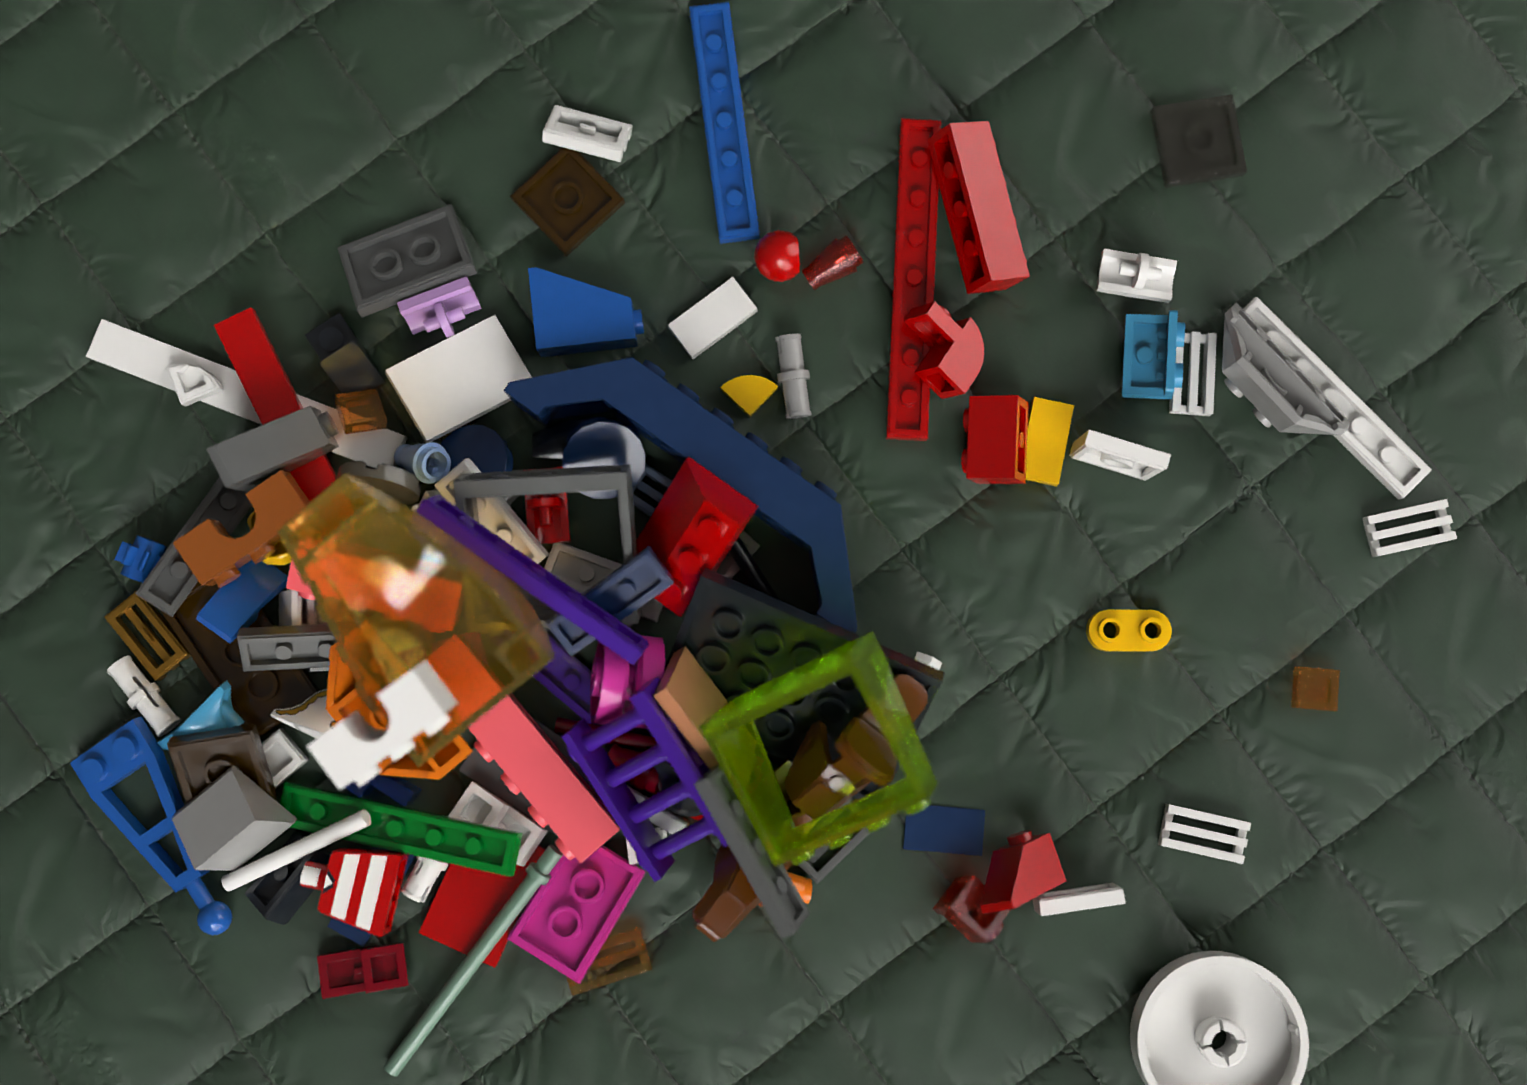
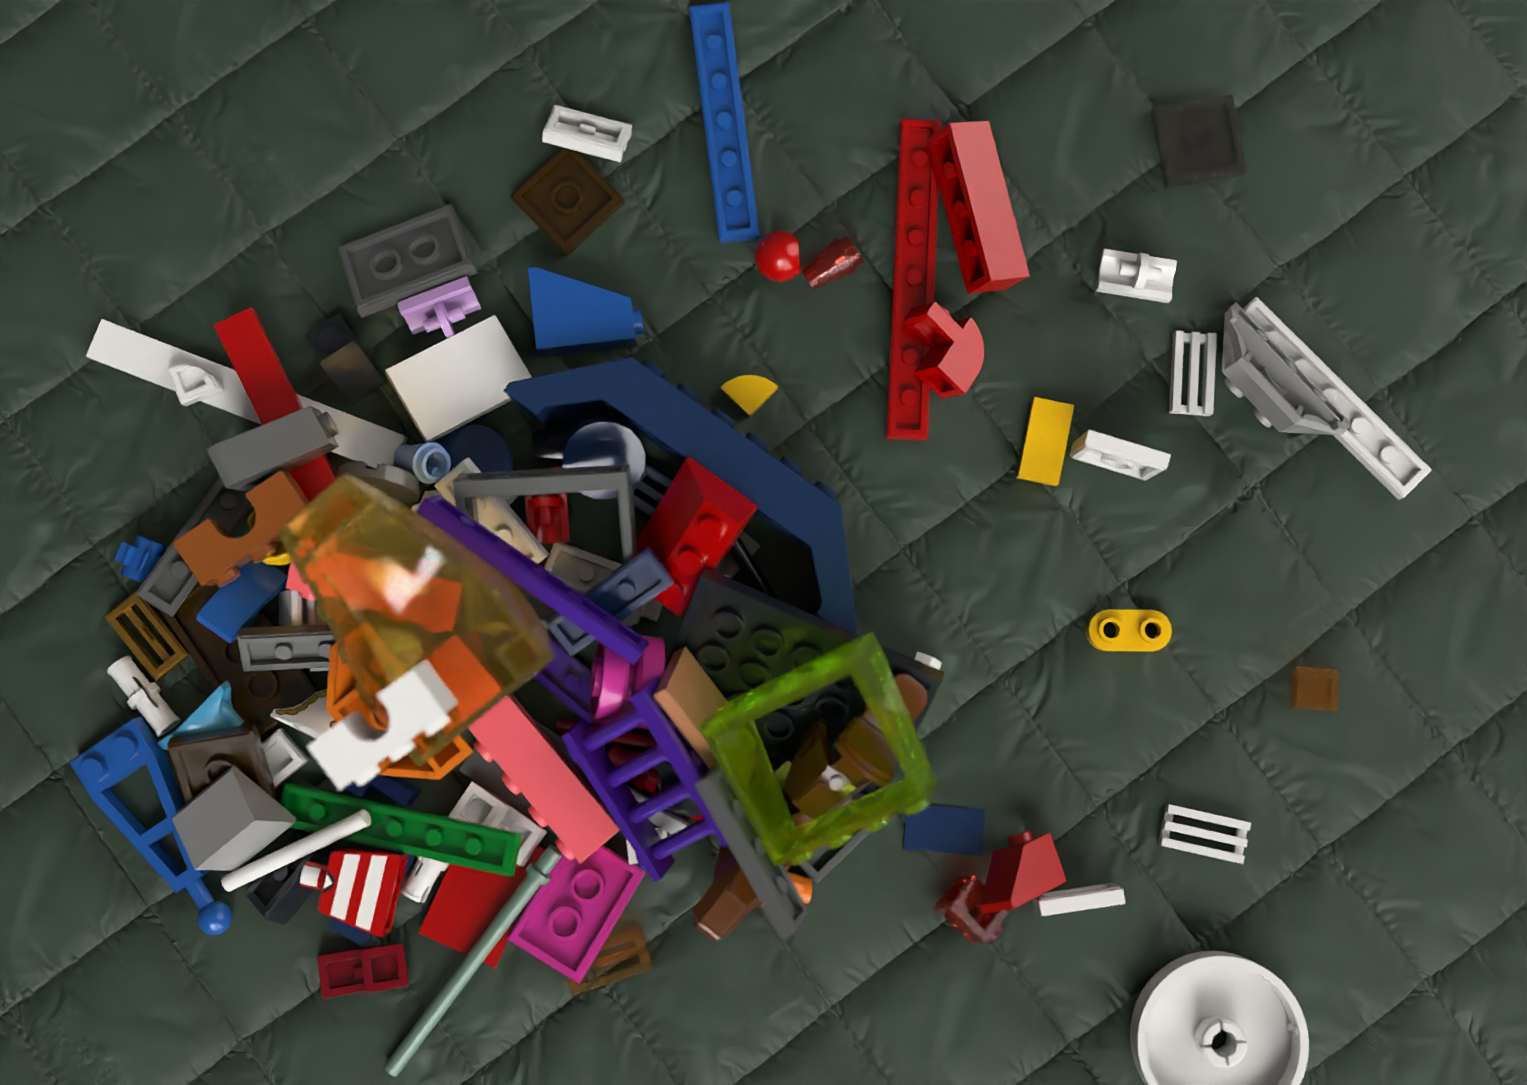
(360, 411): clear orange tile -> none
(712, 318): white tile -> none
(793, 376): light grey pin -> none
(996, 439): red brick -> none
(1151, 355): dark azure bracket -> none
(1441, 520): white tile -> none

